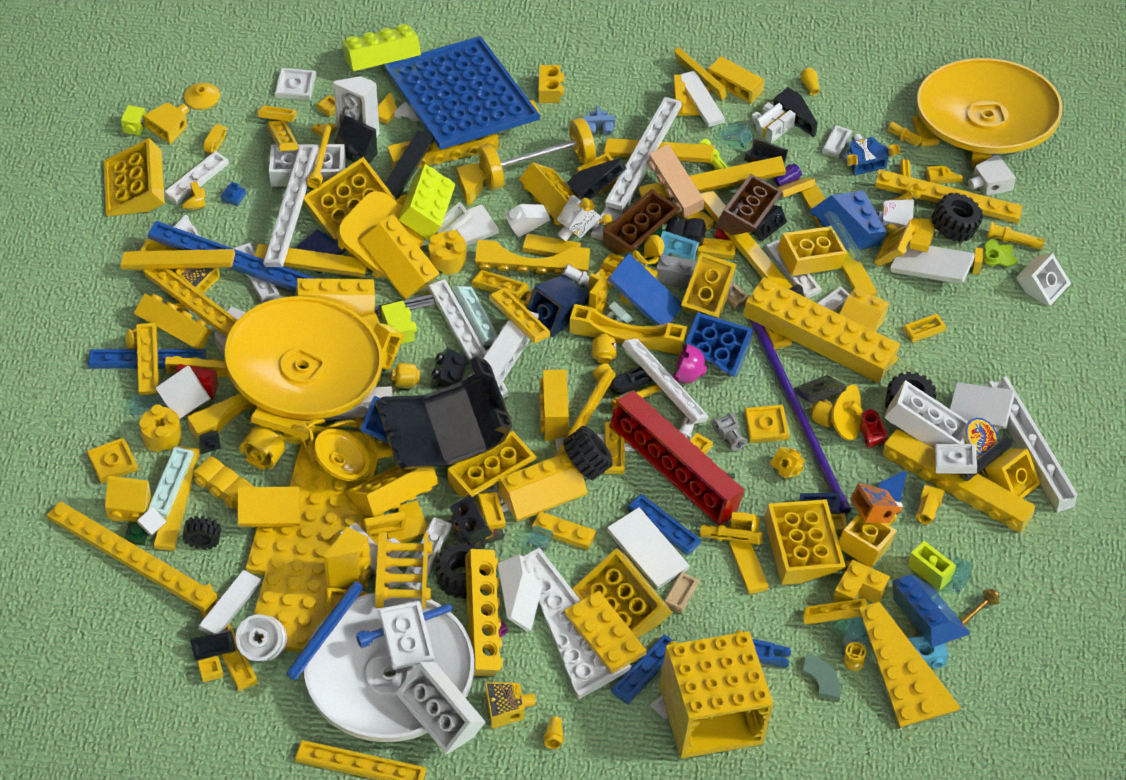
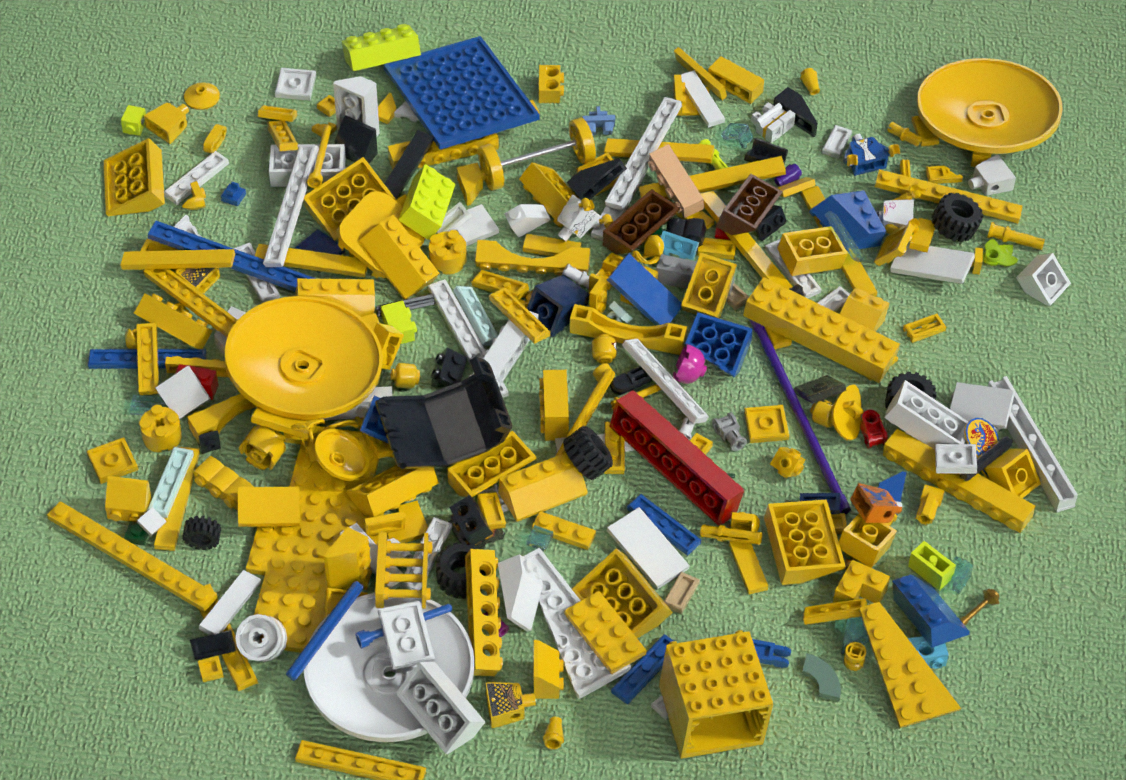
(546, 671): none -> yellow slope

